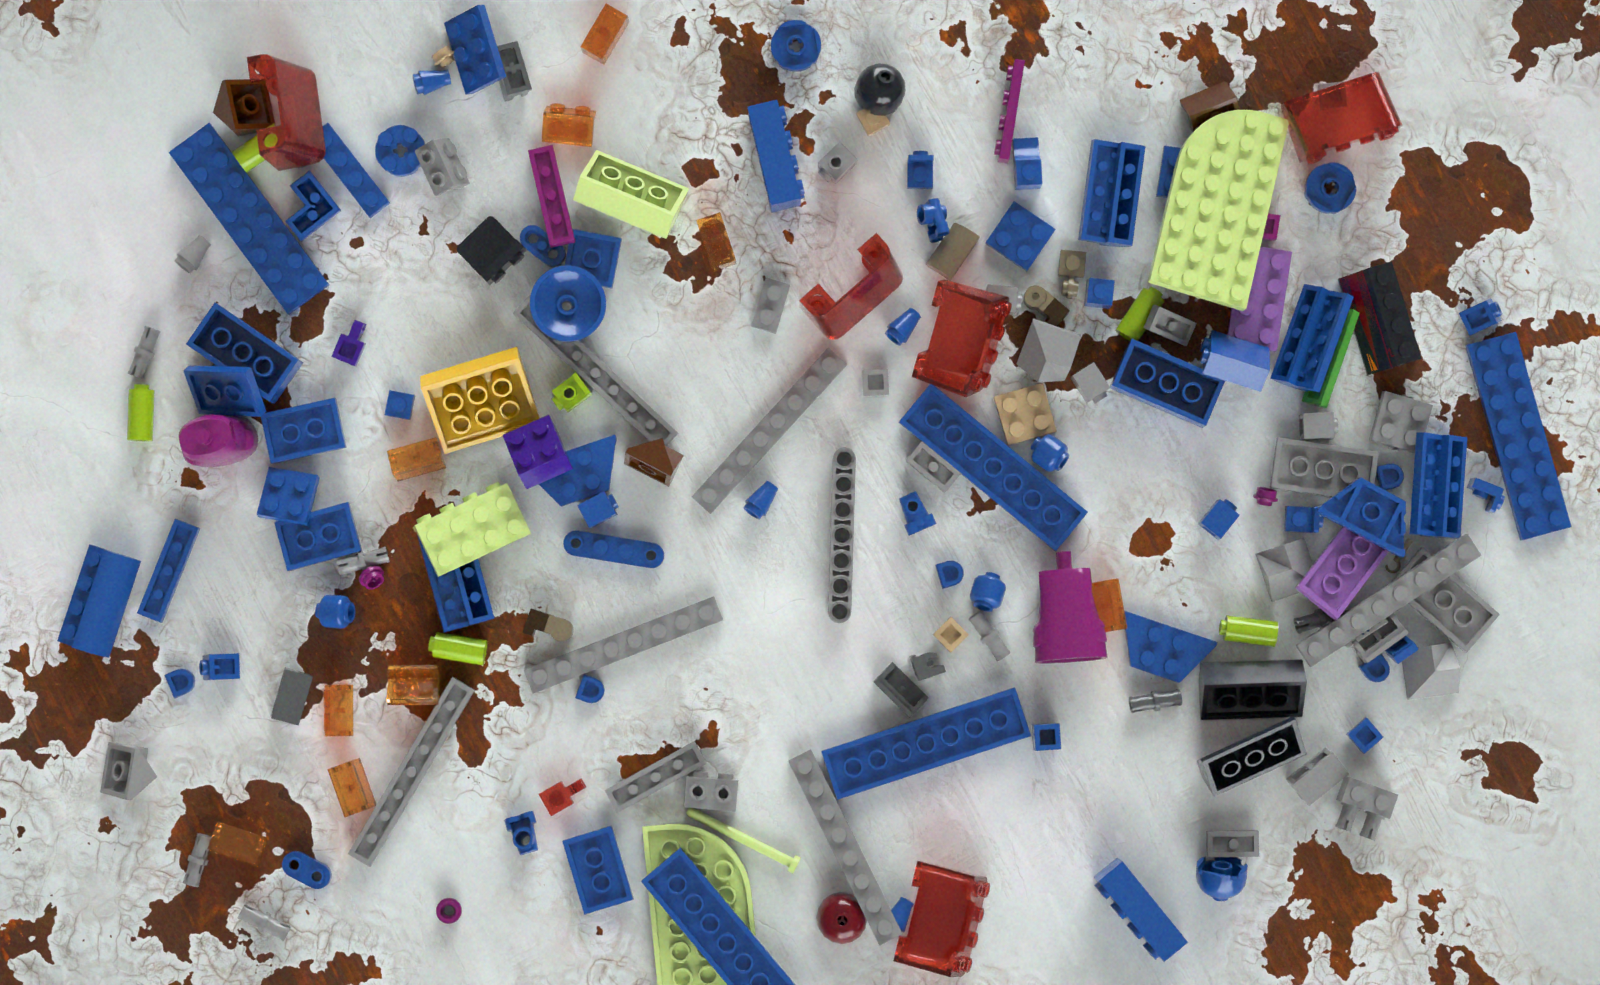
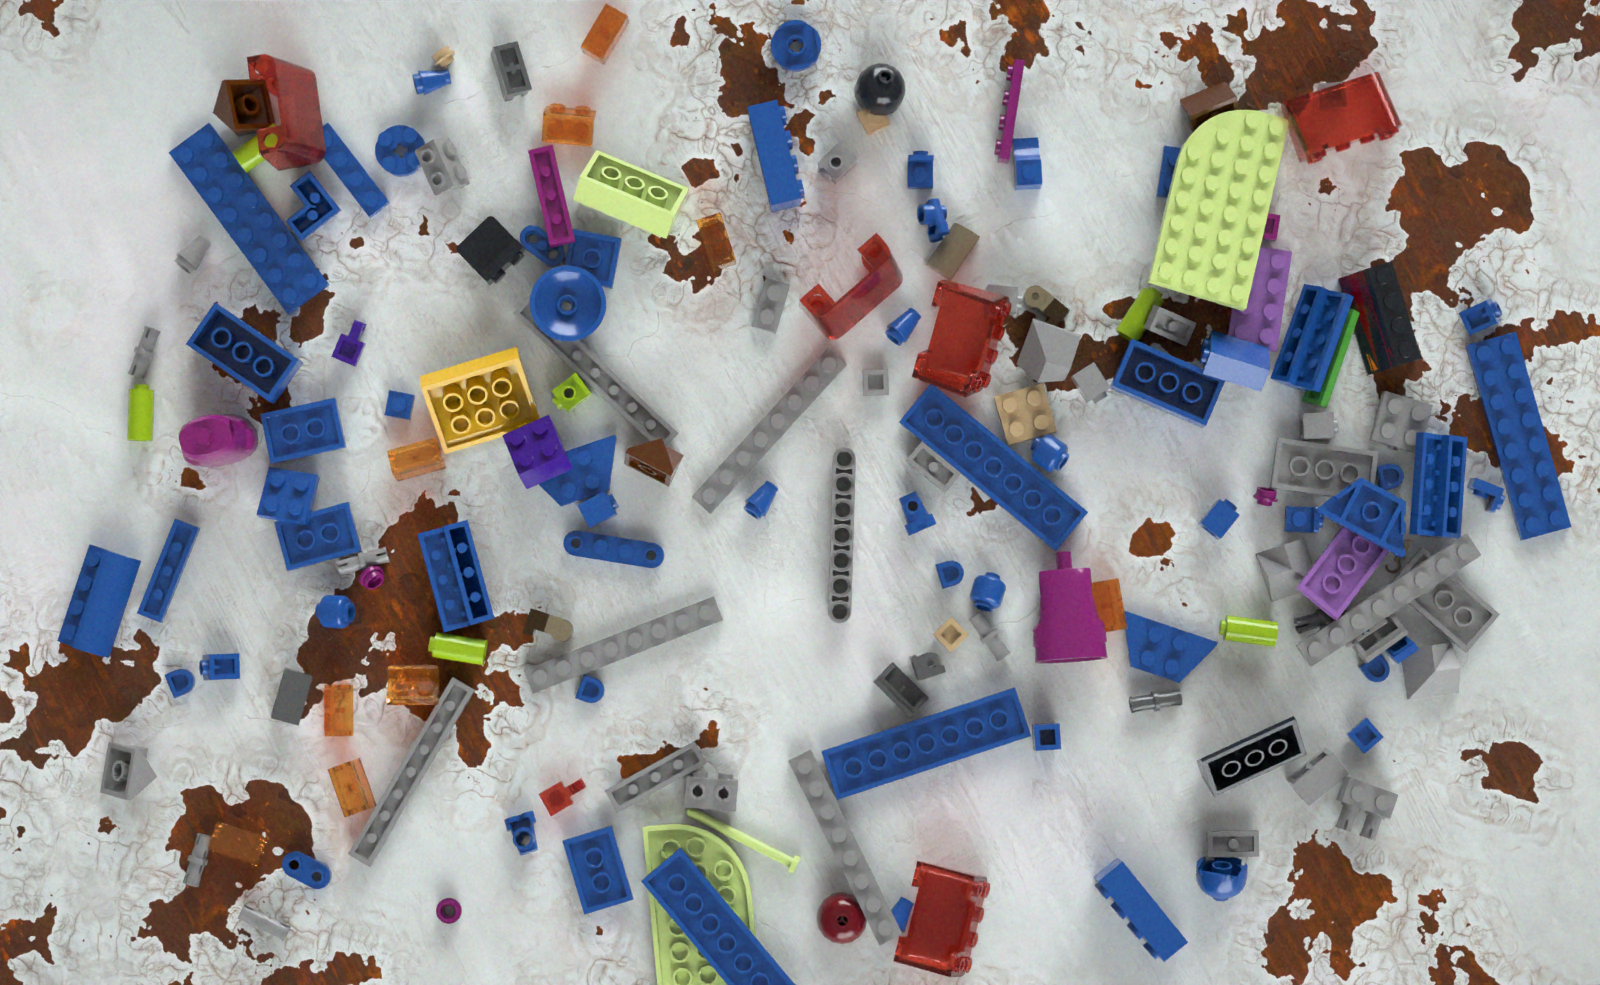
(224, 390): blue plate -> none
(471, 528): yellowish green bracket -> none
(475, 49): blue plate -> none
(1020, 236): blue plate -> none
(1071, 265): dark tan plate -> none
(1099, 293): blue brick -> none
(1111, 193): blue brick -> none
(1252, 689): black slope -> none
(1344, 184): blue plate -> none

